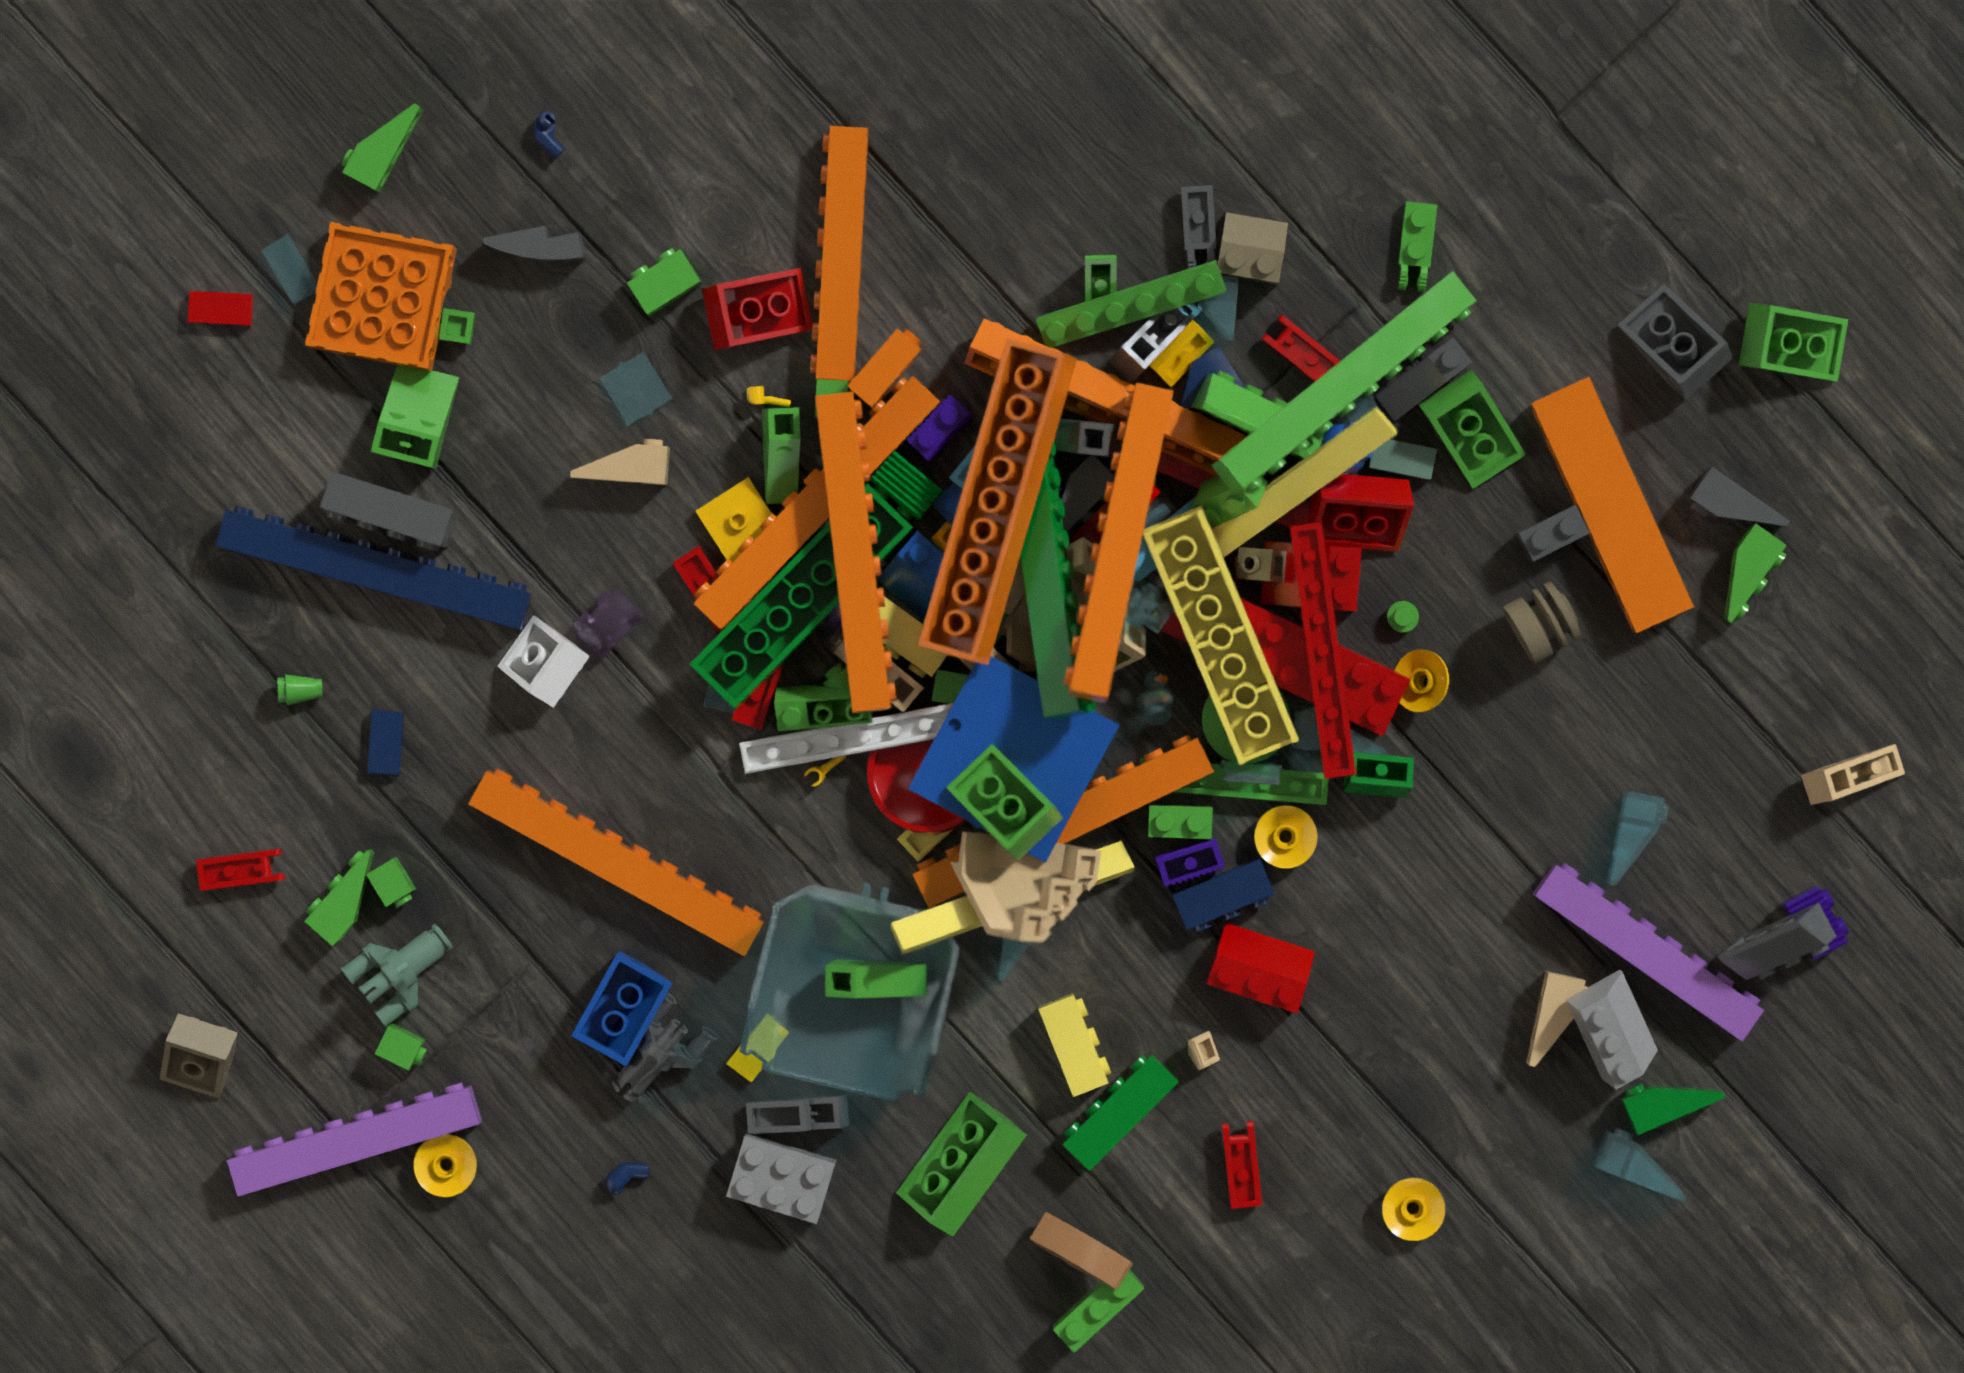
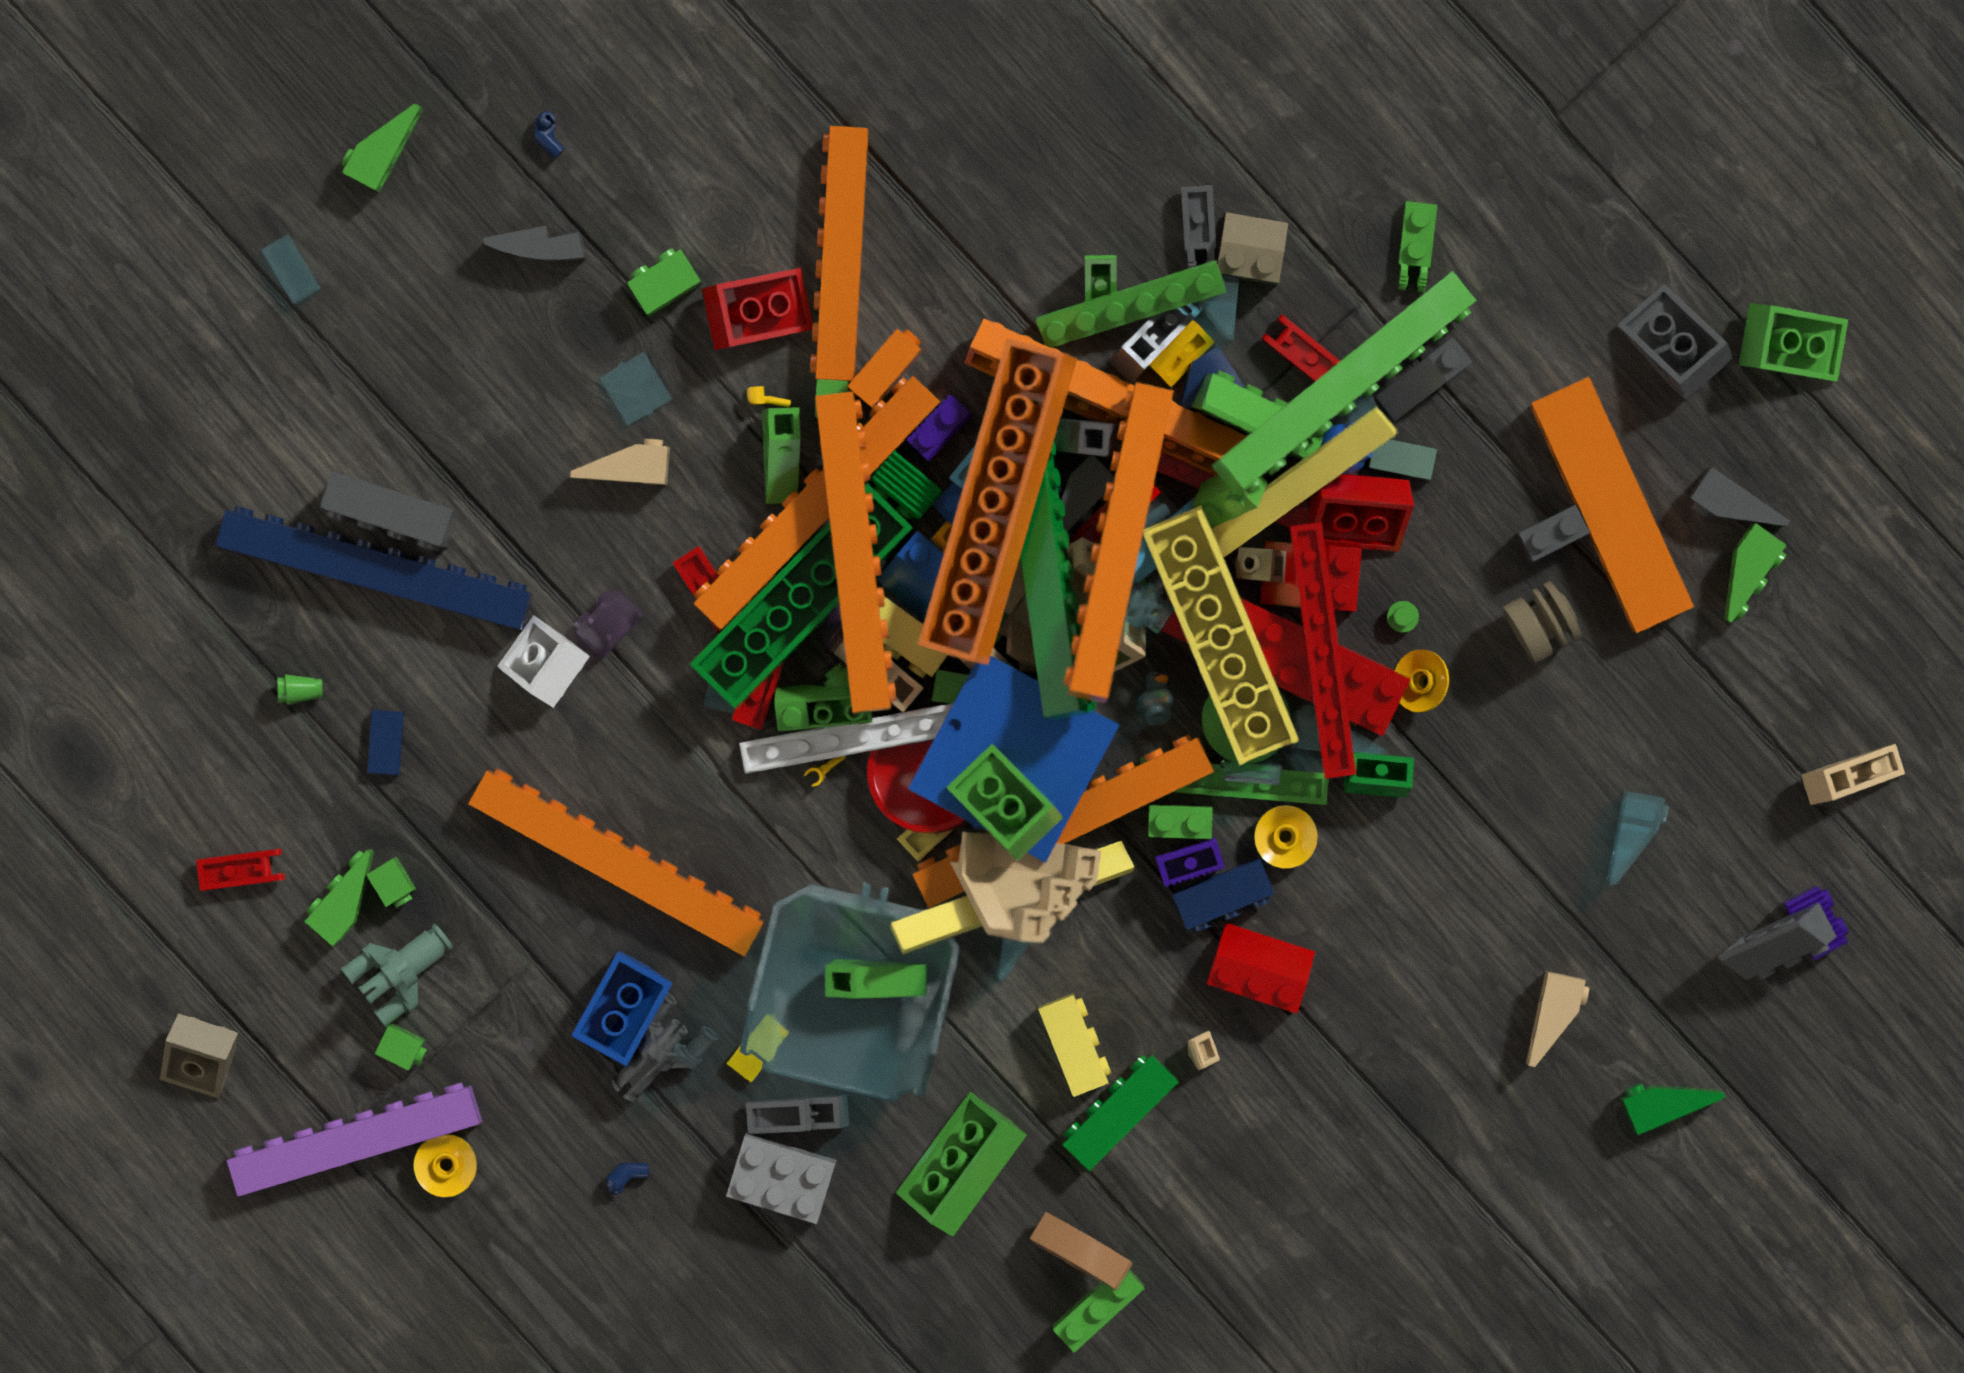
(220, 308): red tile -> none
(380, 296): orange piece -> none
(415, 416): bright green slope -> none
(457, 326): bright green plate -> none
(734, 517): yellow plate -> none
(1242, 1167): red hinge -> none
(1423, 1222): yellow dish -> none
(1472, 429): bright green slope -> none
(1613, 1030): light grey slope -> none
(1629, 1161): clear light blue slope -> none
(1648, 952): medium lavender brick -> none

